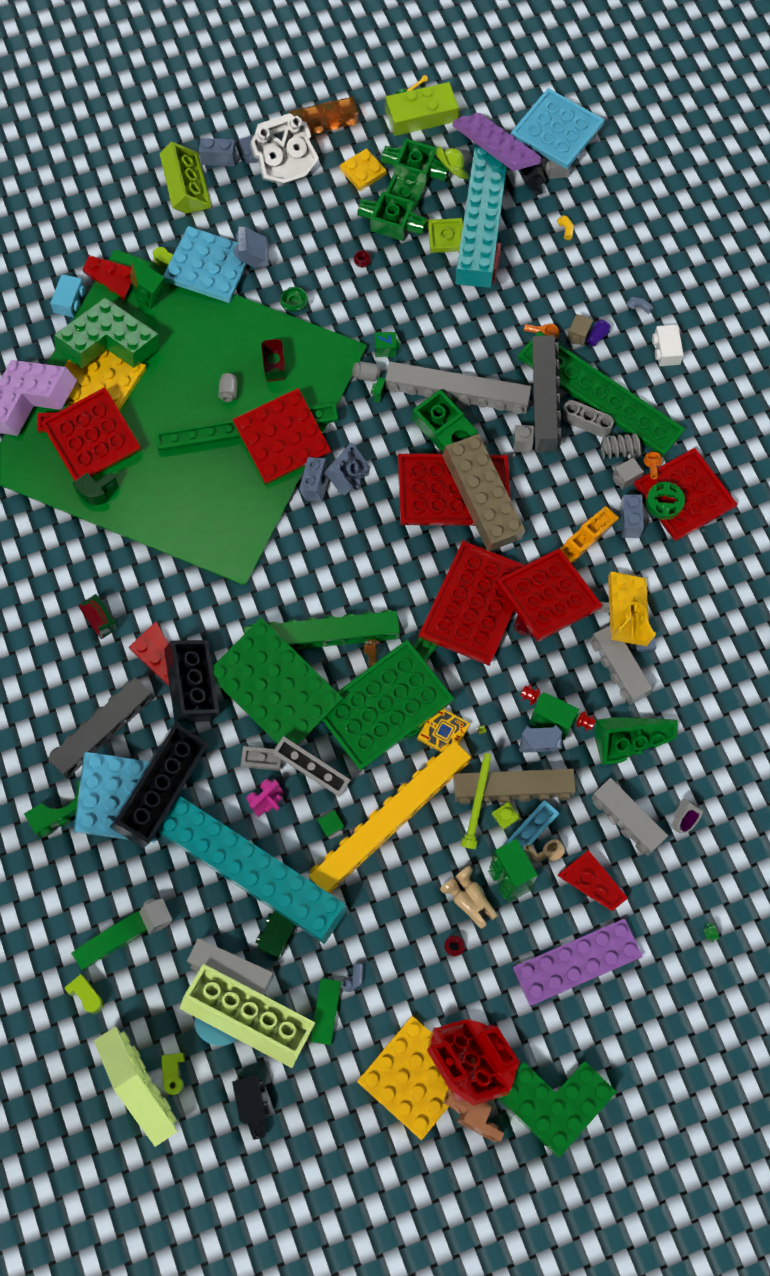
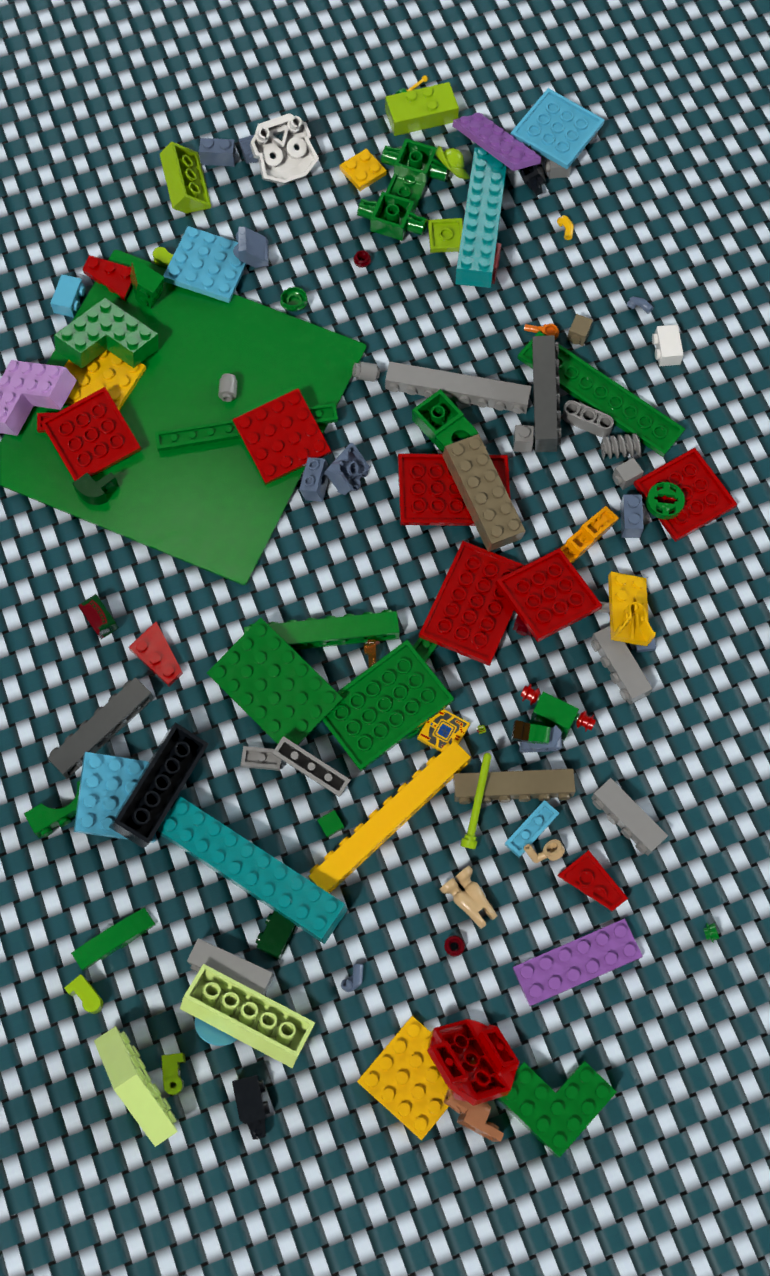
(155, 915): light grey brick -> none
(191, 680): black brick -> none
(267, 799): dark pink hips -> none
(269, 347): dark red piece -> none
(325, 1011): green tile -> none
(329, 115): clear orange brick -> none
(378, 390): green plate -> none
(386, 344): green brick -> none
(505, 816): lime plate -> none
(512, 871): green brick -> none
(530, 733): none -> leg
(599, 331): dark purple cone -> none
(624, 737): green wedge -> none
(653, 460): orange plate -> none
(686, 816): light grey rock -> none

